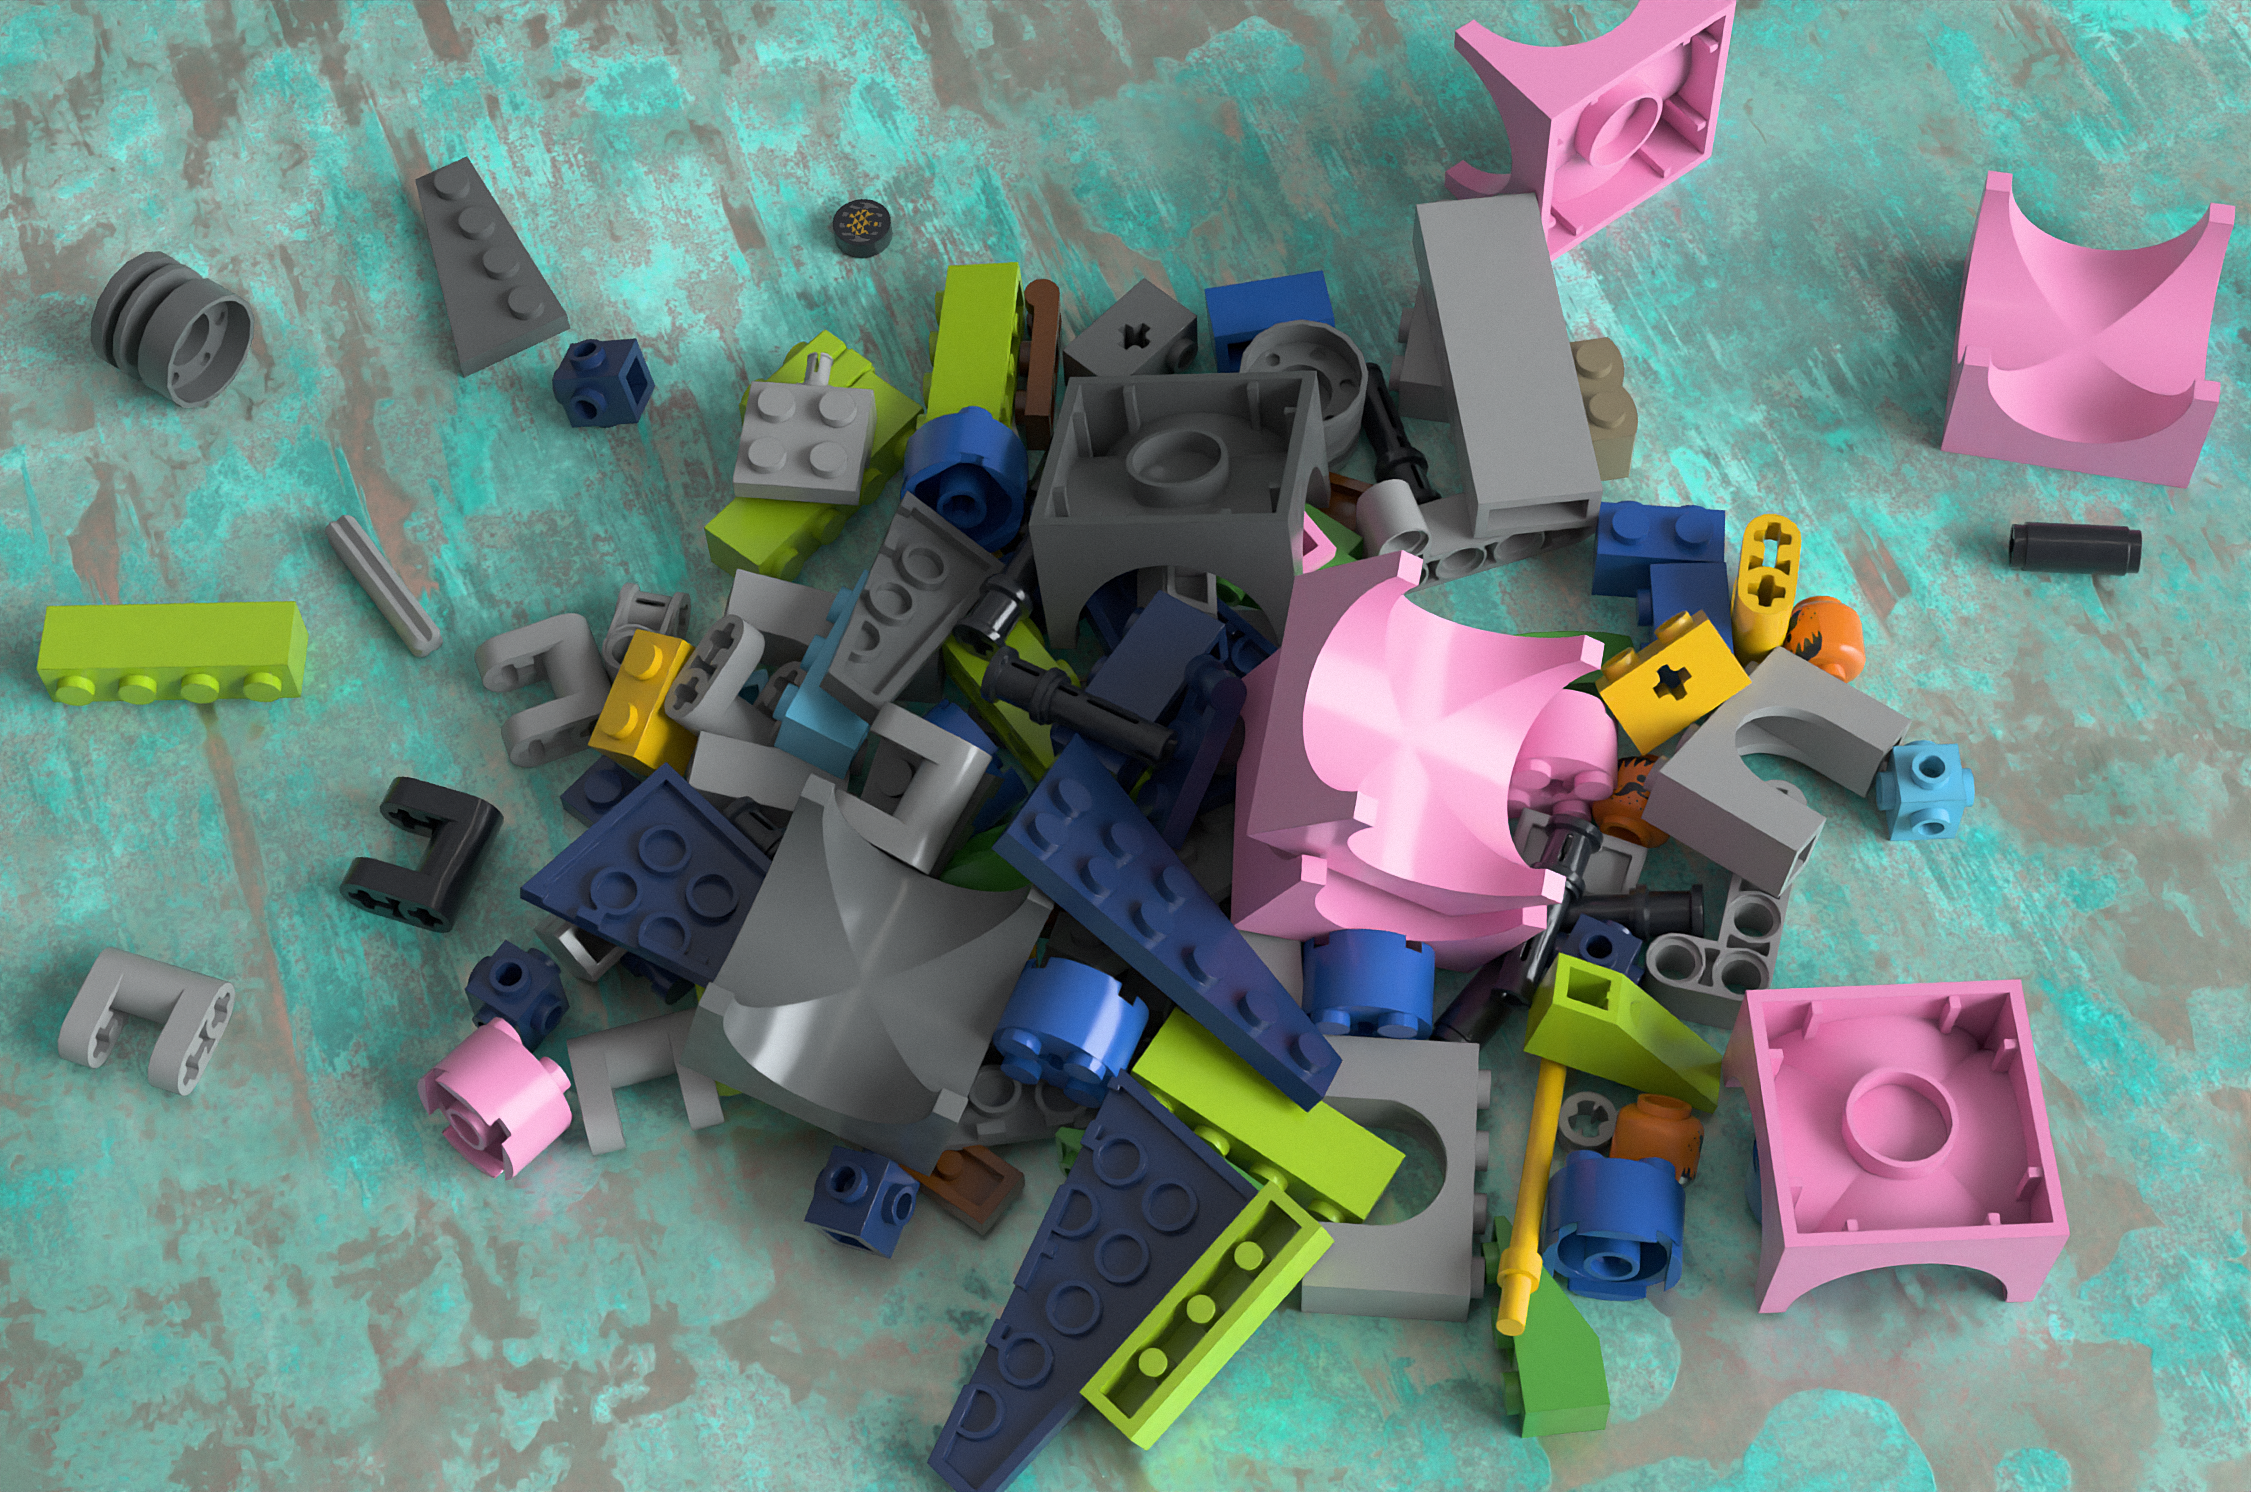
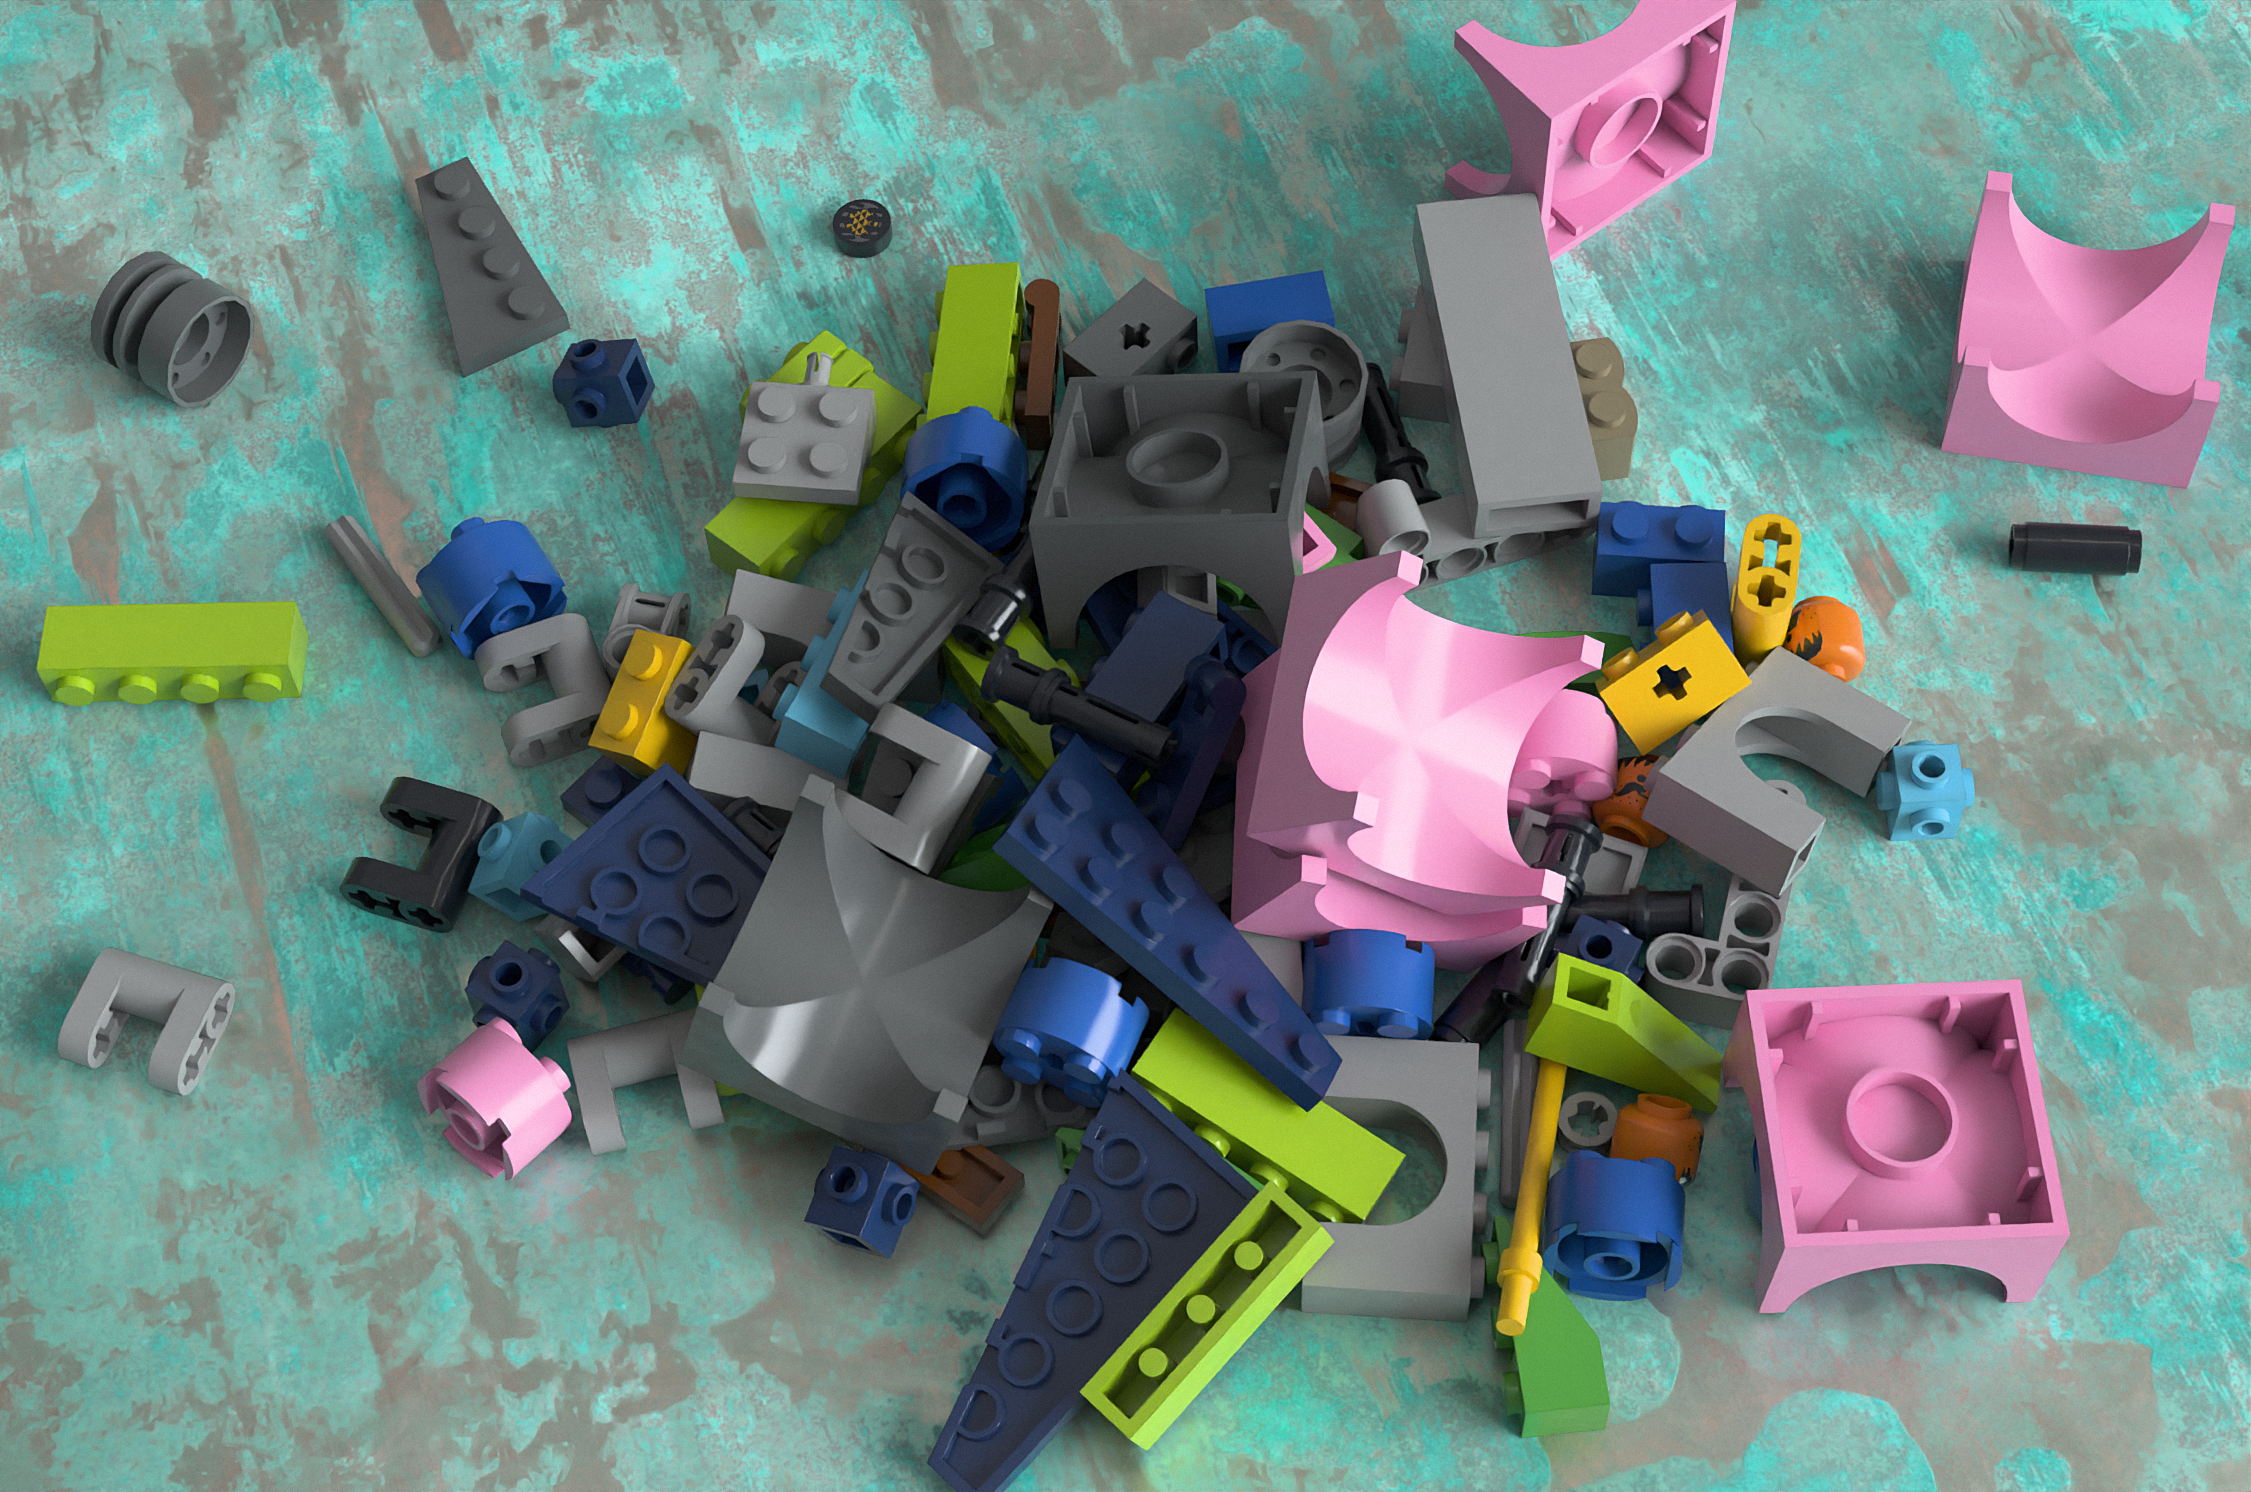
(490, 582): none -> blue brick
(511, 856): none -> medium azure brick
(1518, 1093): none -> light grey axle

